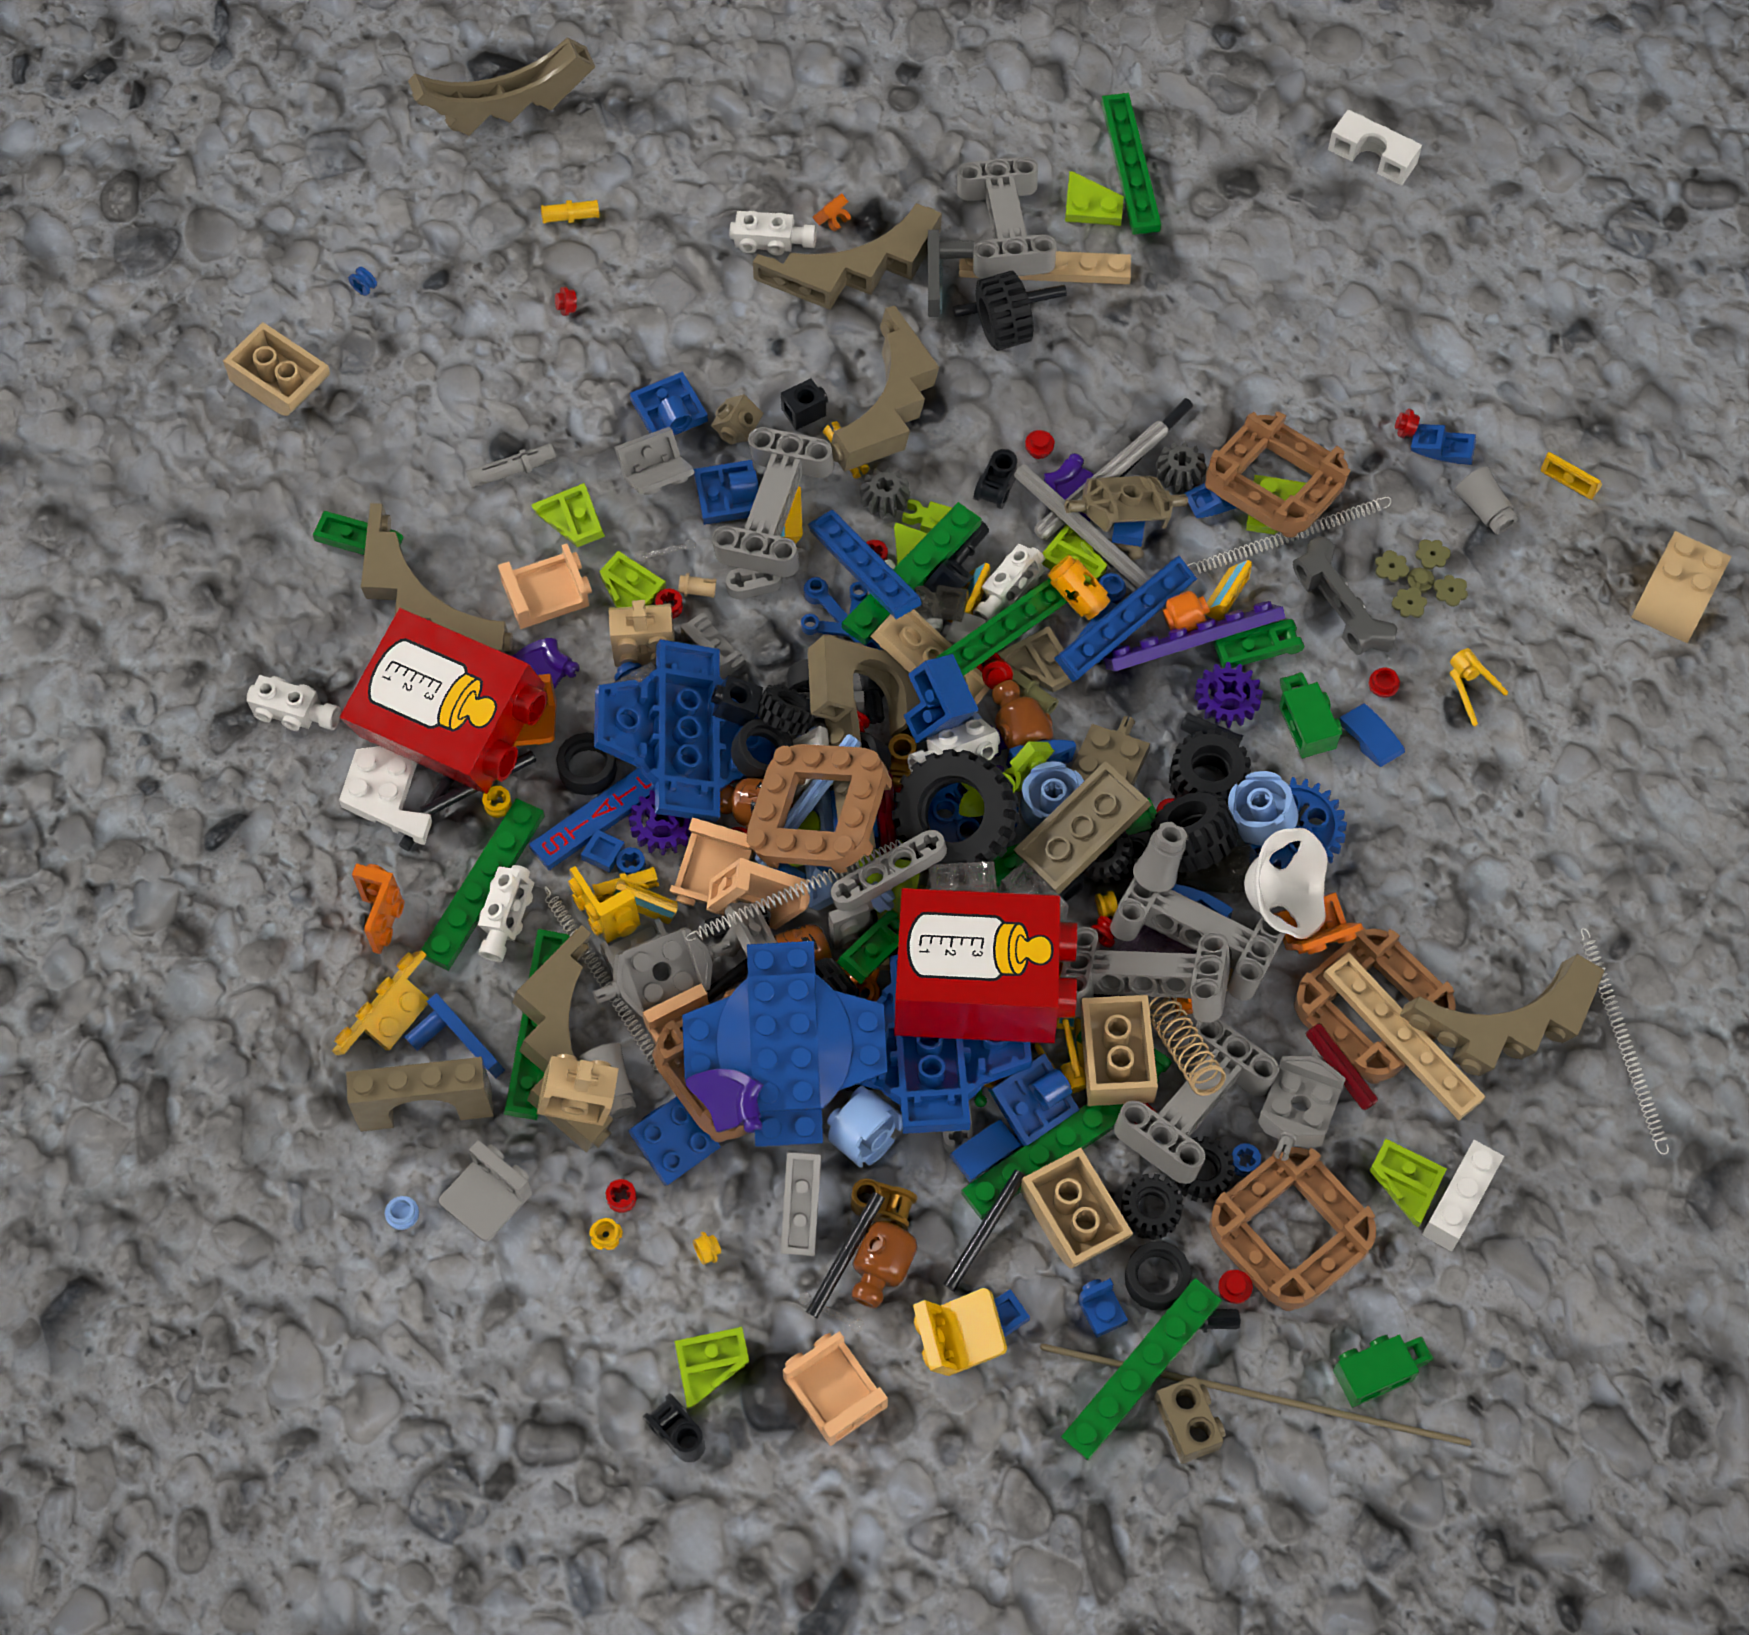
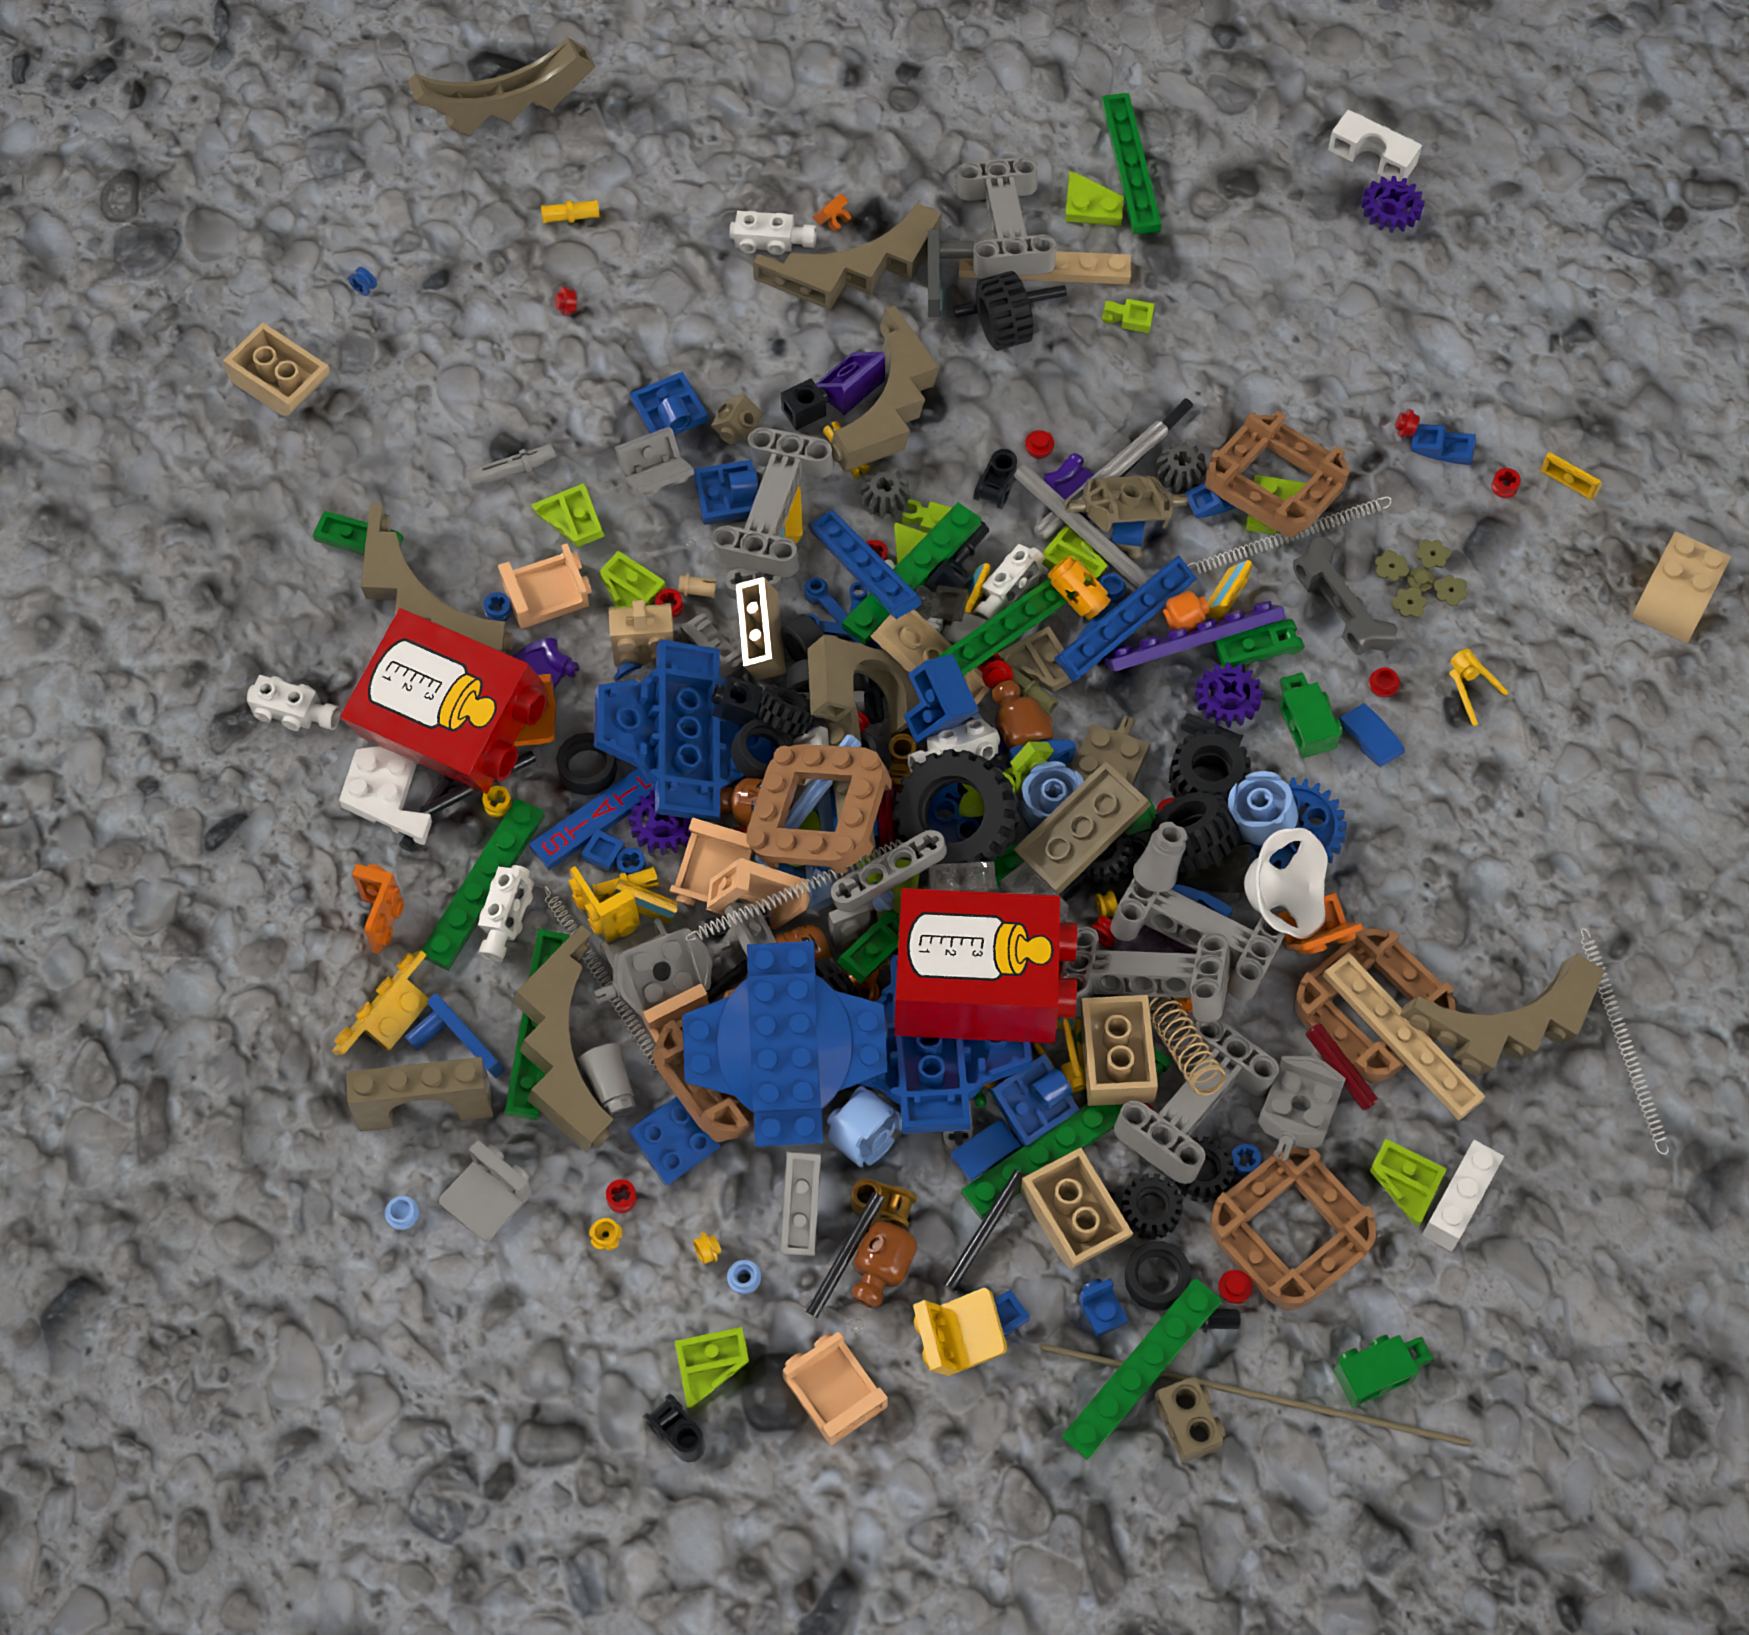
(501, 599): none -> blue bush
(578, 1089): tan hinge -> none
(729, 1098): dark purple arm -> none
(741, 1267): none -> light blue plate
(760, 629): none -> tan brick
(800, 635): none -> black tyre
(853, 379): none -> dark purple slope
(1134, 314): none -> lime plate
(1392, 204): none -> dark purple gear
(1487, 500): light grey plant -> none
(1505, 474): none -> red bush

